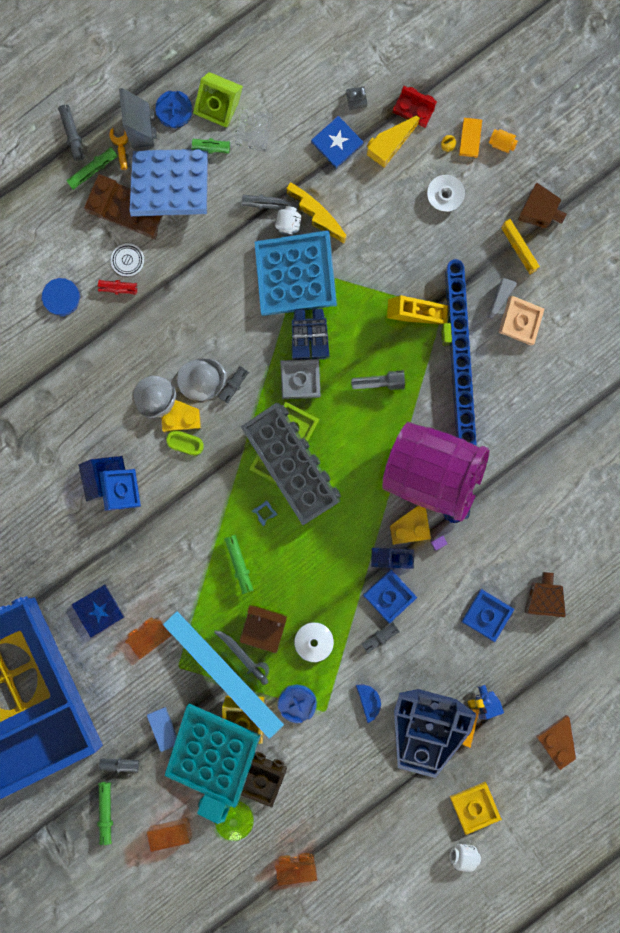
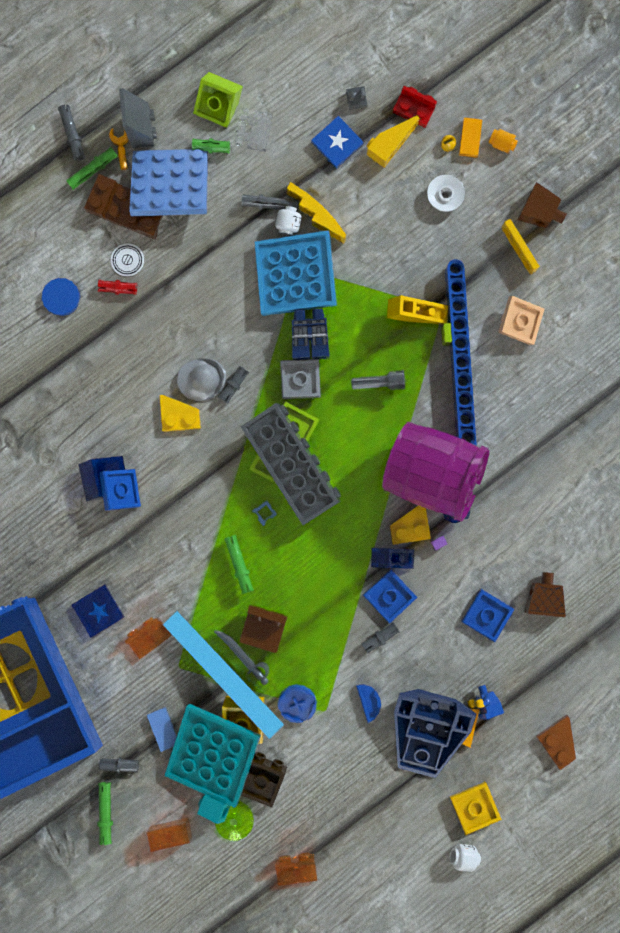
(154, 396): light grey hat -> none
(173, 109): blue tile -> none
(185, 443): lime tile -> none
(304, 637): white dish -> none
(503, 291): light grey slope -> none

